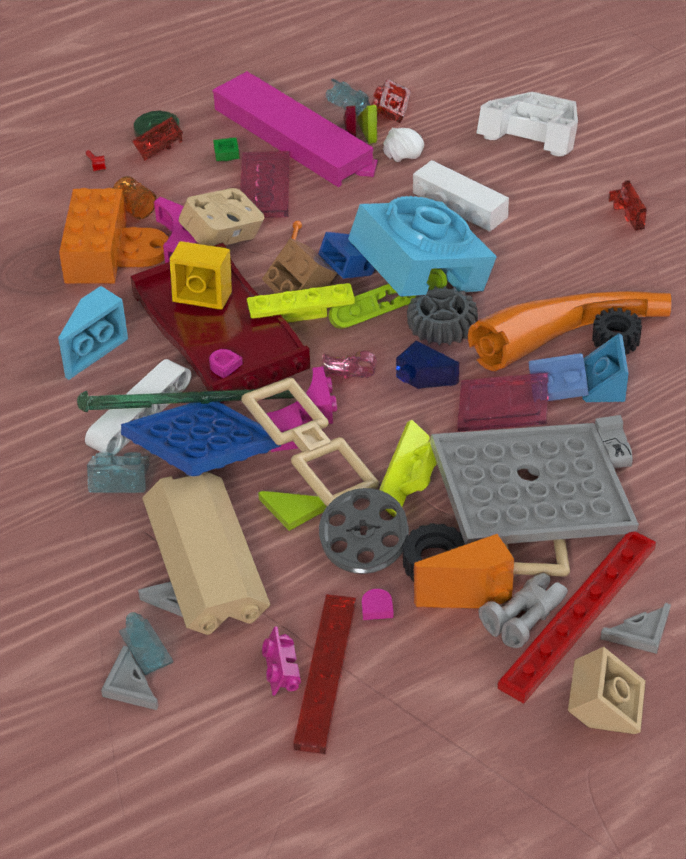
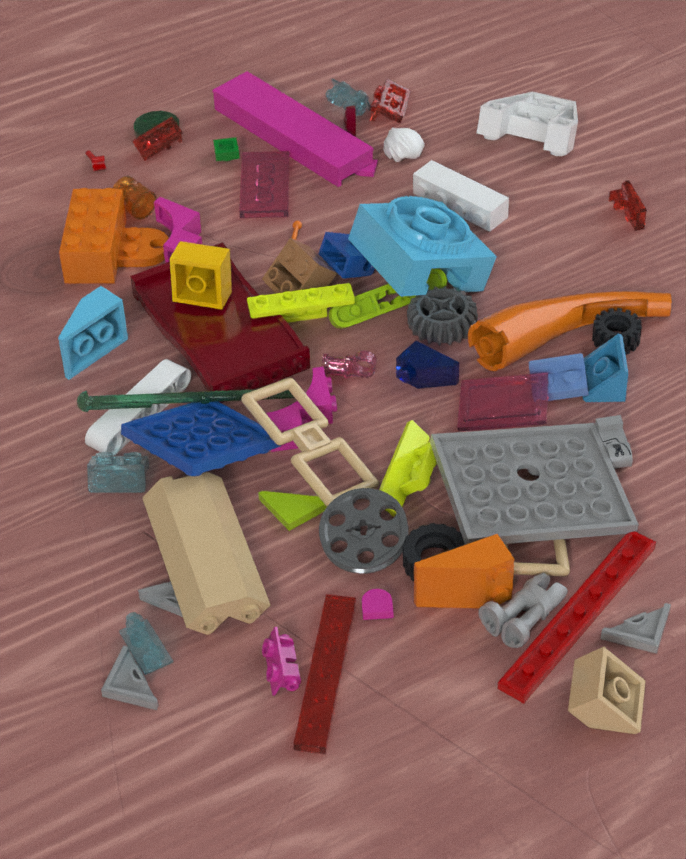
(221, 217): tan axle -> none
(224, 362): dark pink tile -> none
(368, 123): lime tile -> none

